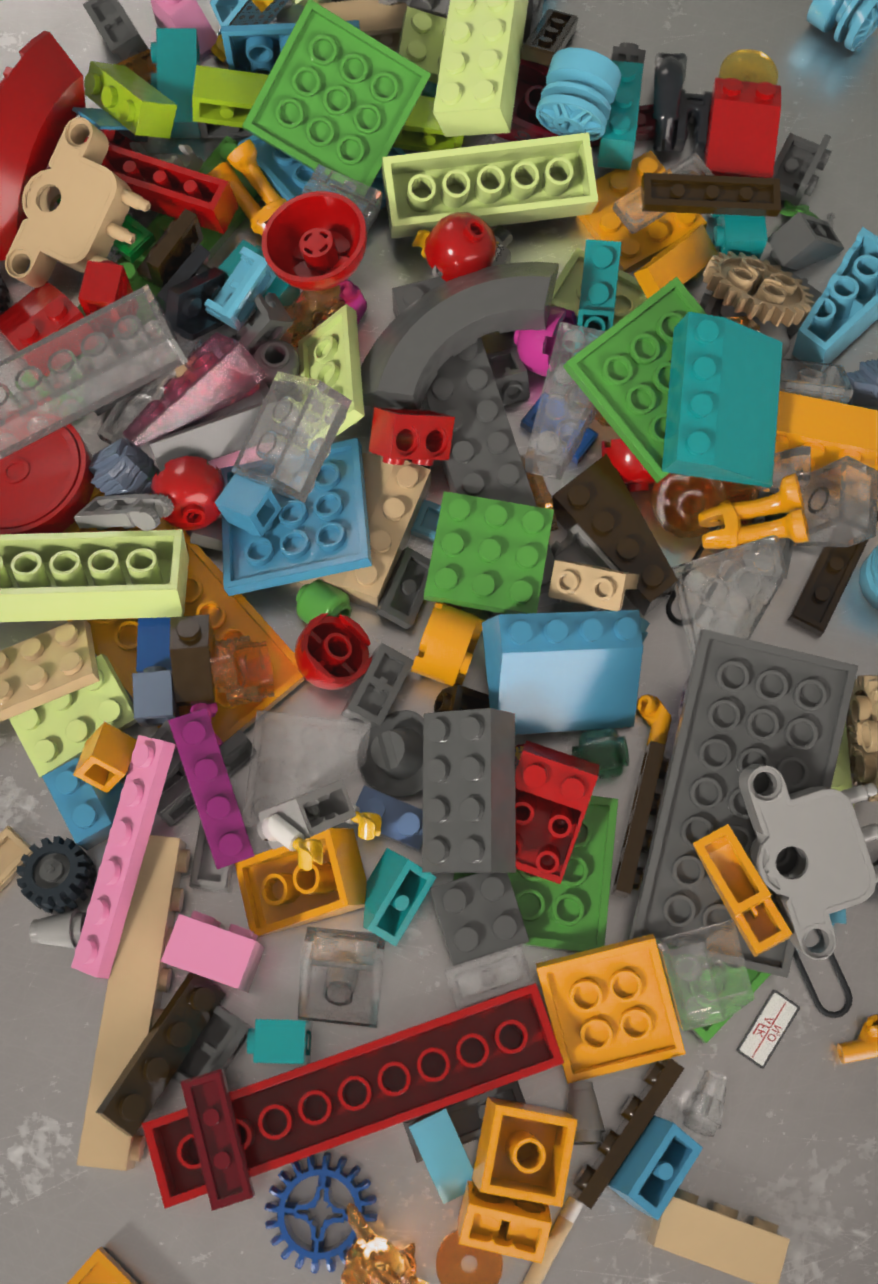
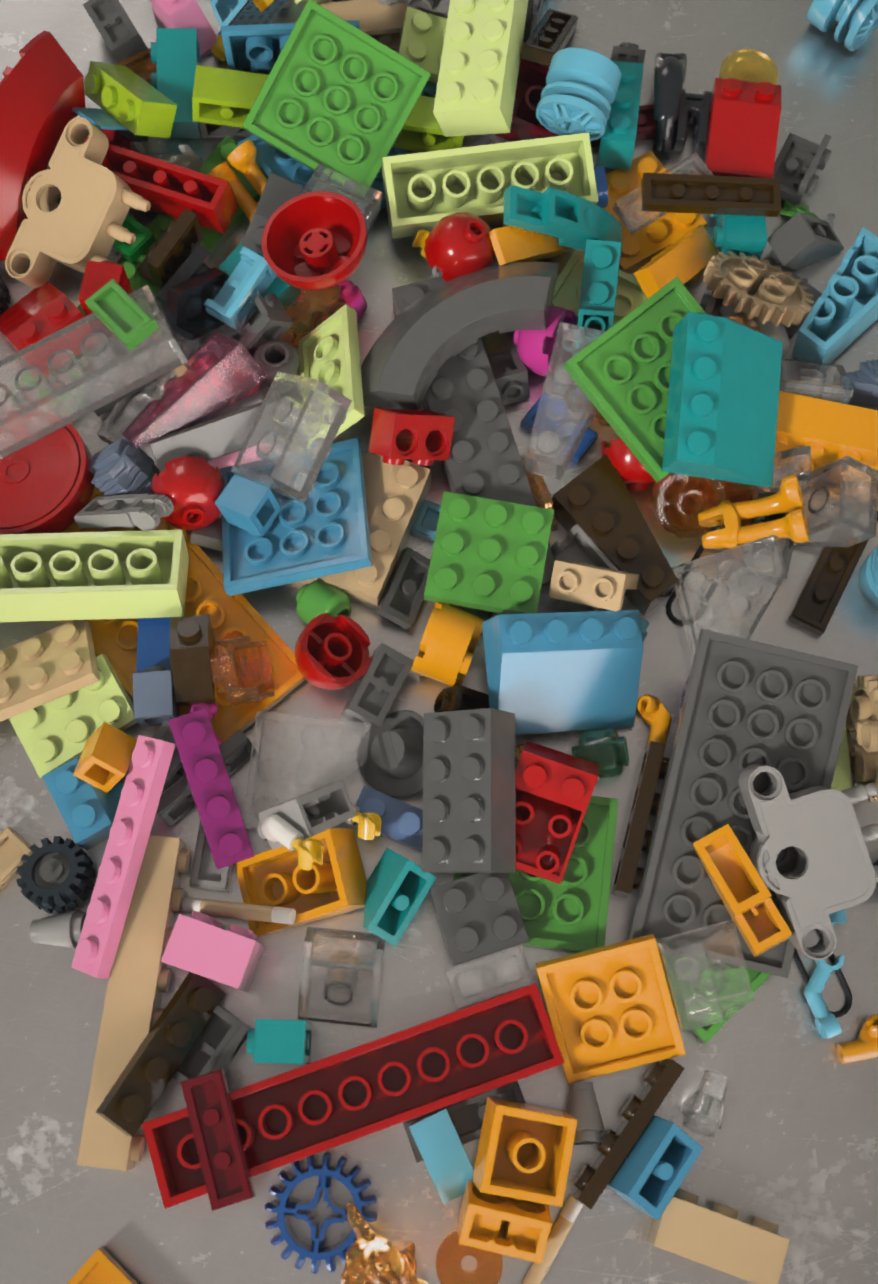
(121, 314): none -> bright green tile
(239, 910): none -> tan bar
(275, 193): none -> dark grey slope
(522, 245): none -> light orange slope
(560, 216): none -> teal slope
(602, 187): none -> blue tile
(768, 1029): clear sticker -> none
(824, 1020): none -> medium azure arm

